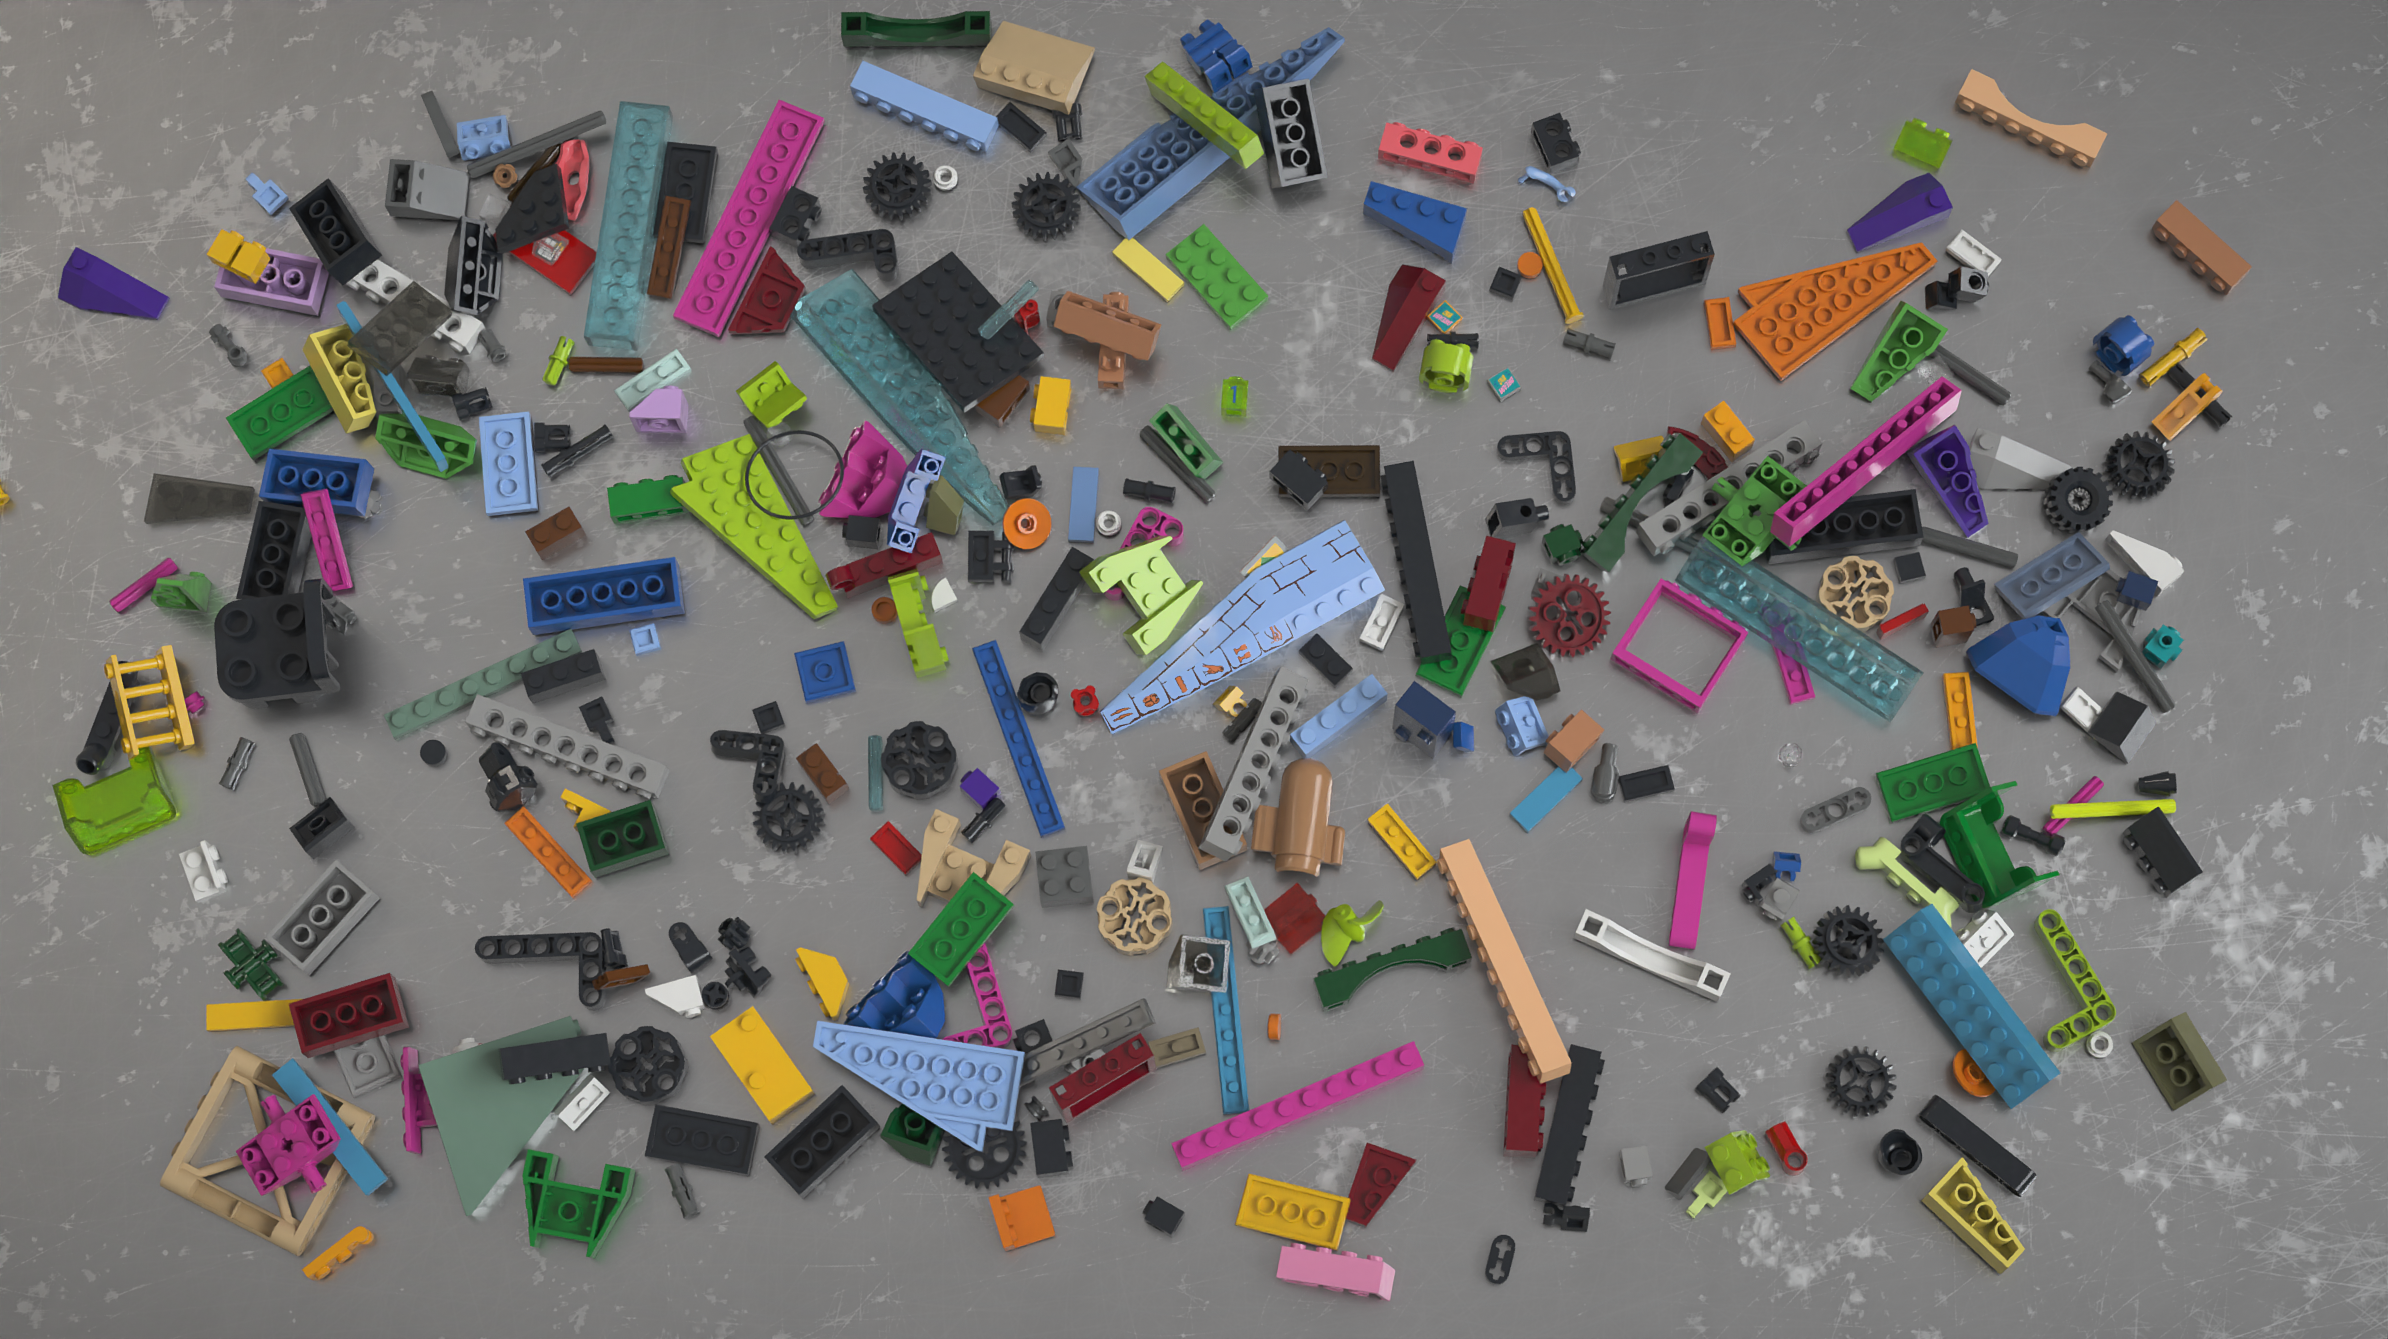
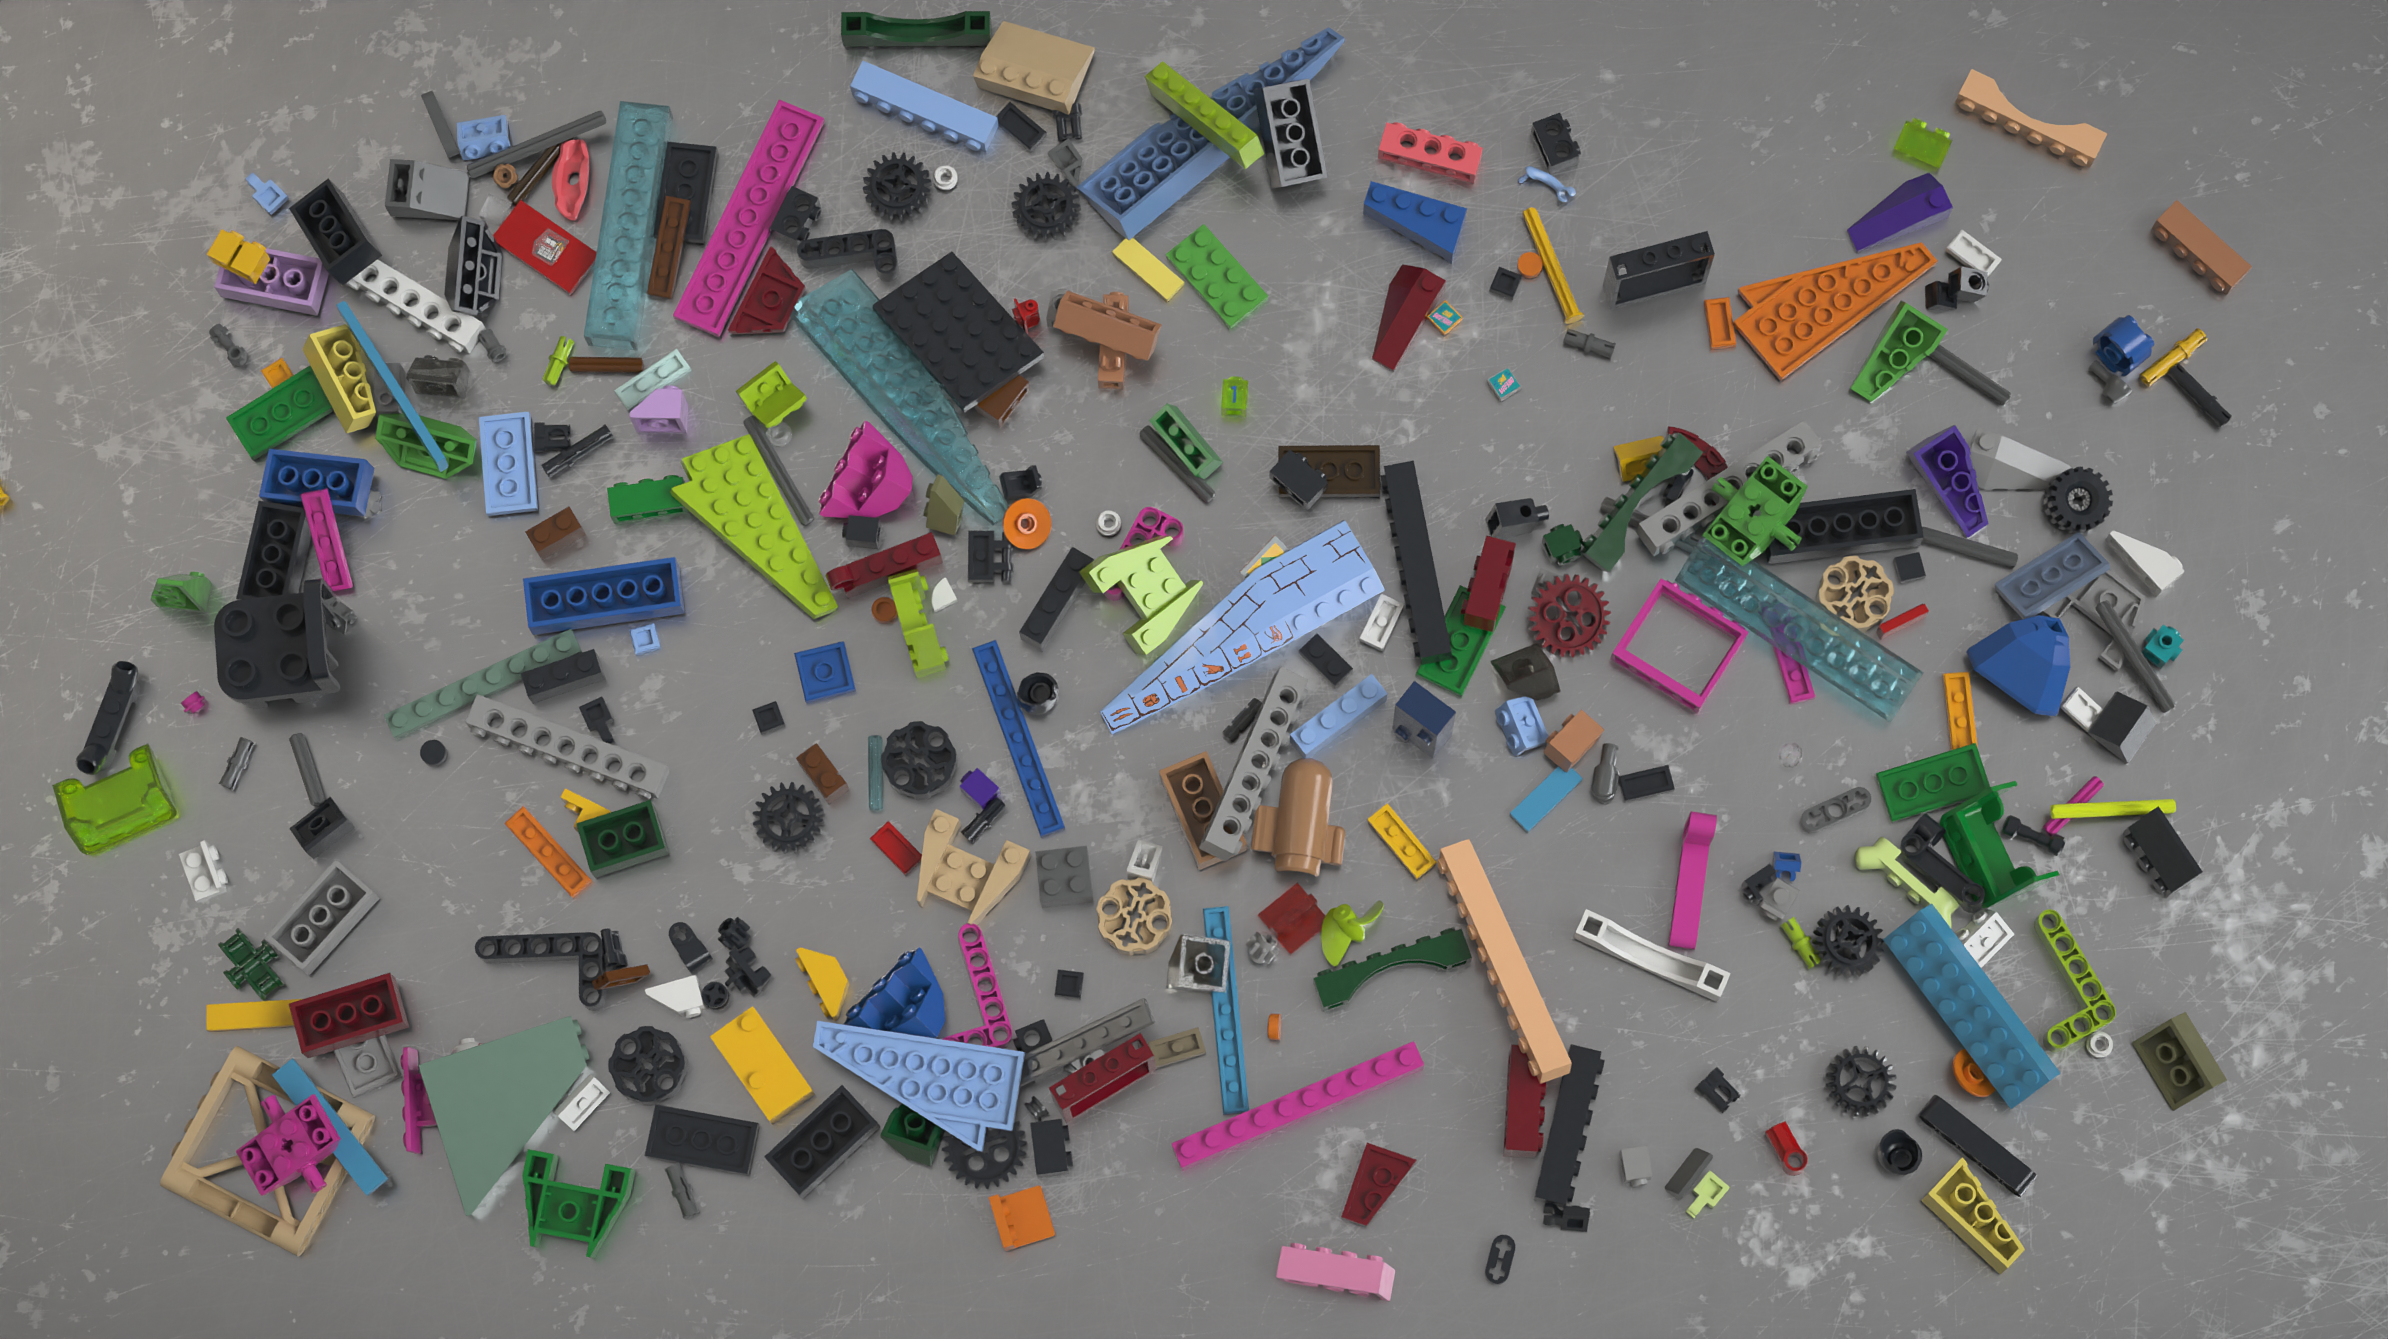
(97, 285): dark purple wedge -> none
(142, 585): dark pink axle -> none
(169, 685): yellow fence -> none
(189, 498): clear smoke wing -> none
(337, 1253): light orange plate -> none
(400, 328): clear smoke plate -> none
(462, 401): black piece -> none
(507, 784): black piece -> none
(536, 211): black plate -> none
(554, 1056): black brick -> none
(764, 757): black beam -> none
(803, 515): black piece -> none
(909, 499): slope -> none
(961, 929): green plate -> none
(1008, 309): clear light blue axle -> none
(1051, 405): yellow piece -> none
(1083, 504): medium blue tile -> none
(1085, 694): red brick -> none
(1149, 490): black pin -> none
(1163, 1216): black brick -> none
(1210, 49): blue hips -> none
(1227, 700): yellow tile -> none
(1250, 912): light aqua tile -> none
(1292, 1212): yellow tile -> none
(1446, 366): lime brick -> none
(1453, 338): black pin -> none
(1463, 737): blue tile -> none
(1547, 450): black beam -> none
(1727, 431): light orange brick -> none
(1738, 1160): lime bracket -> none
(1865, 461): dark pink brick -> none
(1935, 369): clear plate -> none
(1953, 626): reddish brown brick -> none
(1973, 594): black bracket -> none
(2136, 590): dark blue brick -> none
(2146, 484): black gear -> none
(2158, 784): black cone -> none
(2186, 407): light orange plate -> none

